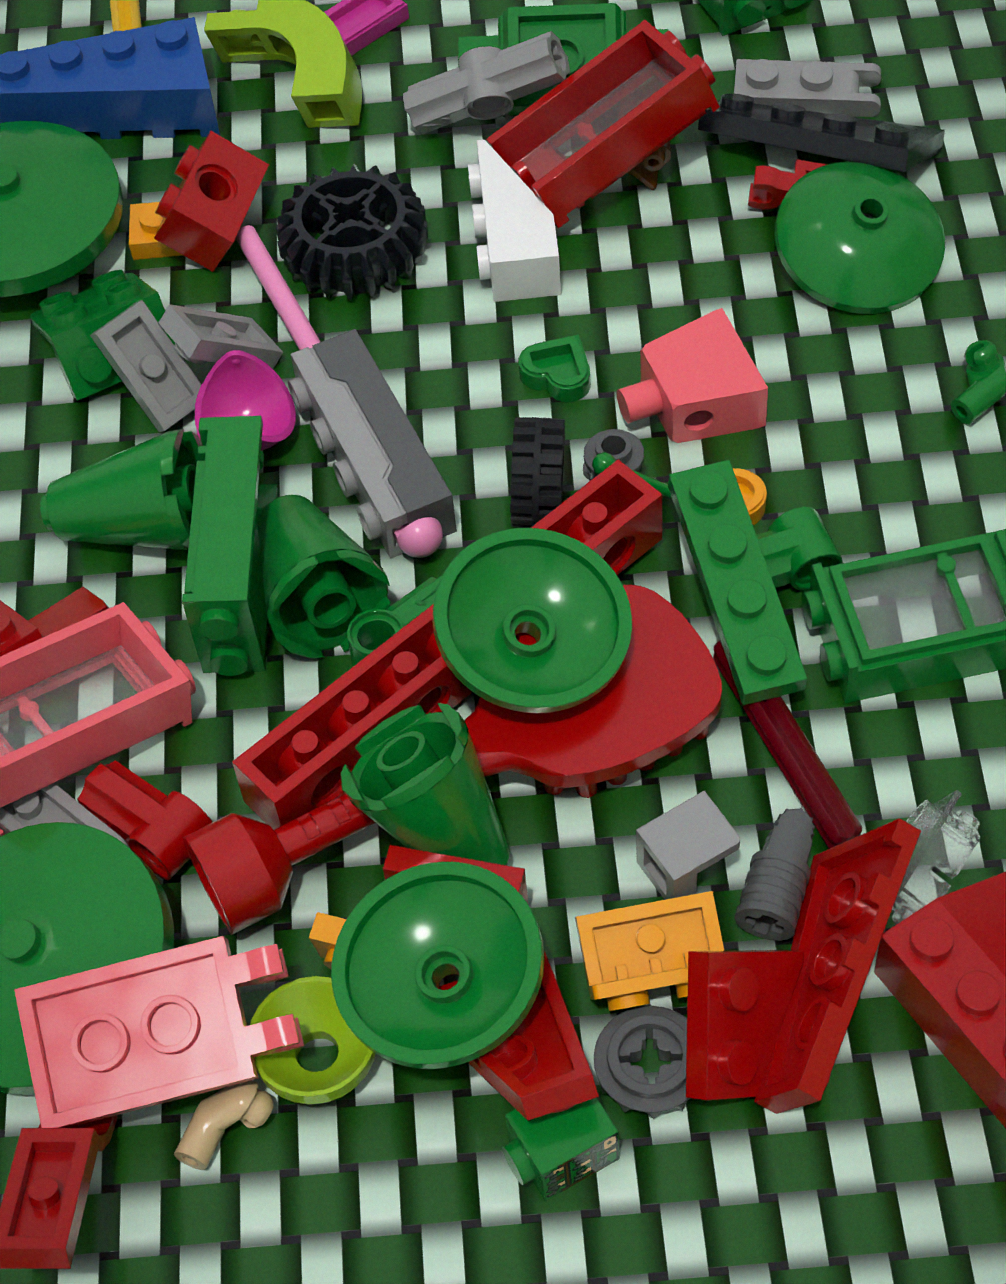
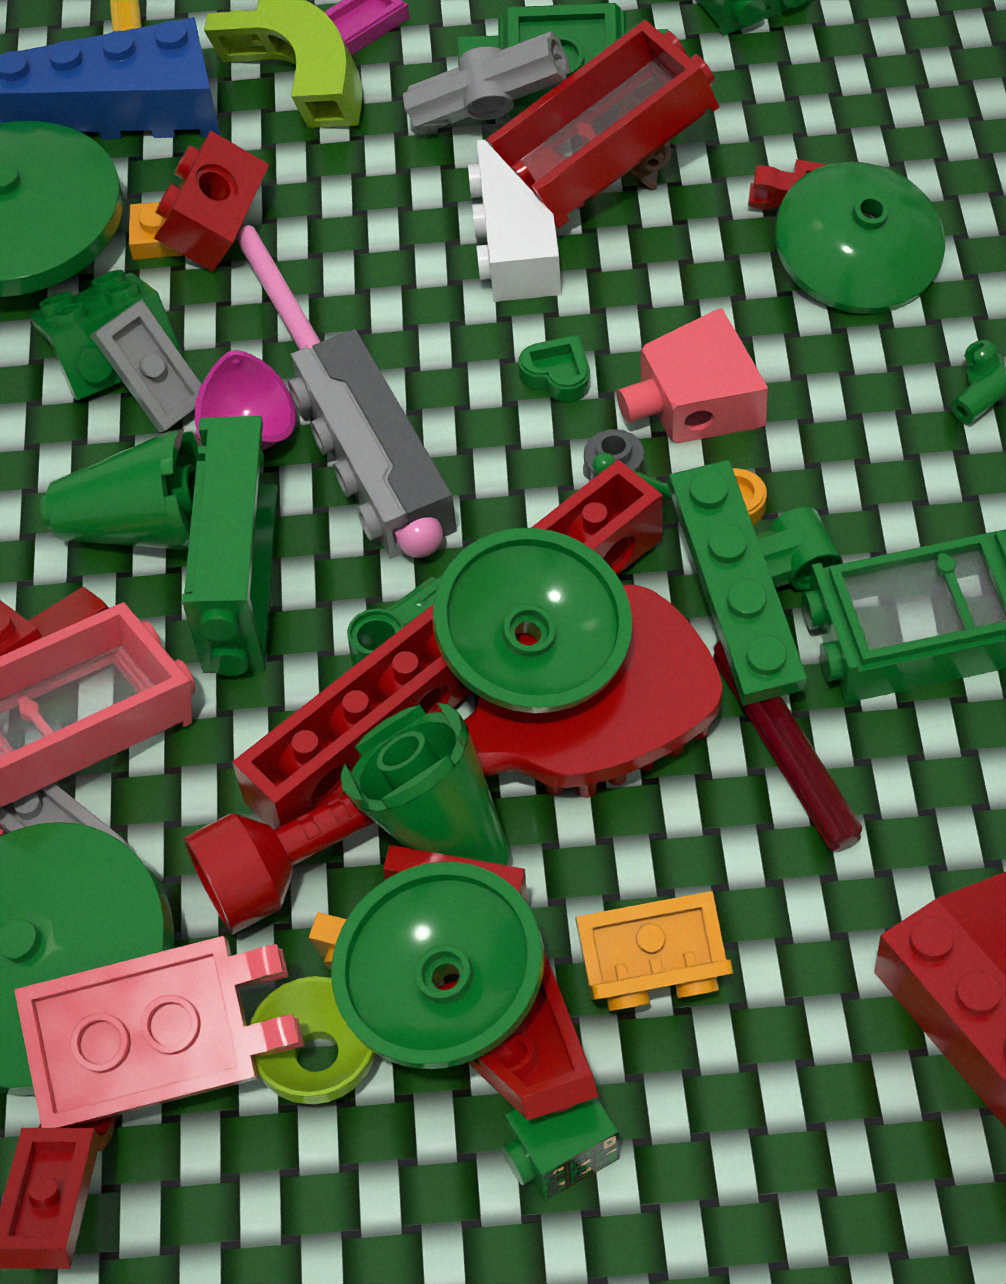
(143, 816): red piece -> none
(209, 335): light grey plate -> none
(216, 1114): tan arm -> none
(314, 577): green cone -> none
(353, 245): black gear -> none
(536, 469): black tyre -> none
(624, 1042): dark grey gear -> none
(684, 844): light grey panel -> none
(735, 1018): red wing -> none
(778, 879): dark grey hinge -> none
(810, 84): light grey hinge -> none
(831, 135): black wing -> none
(839, 932): red wing -> none
(943, 842): clear hinge -> none

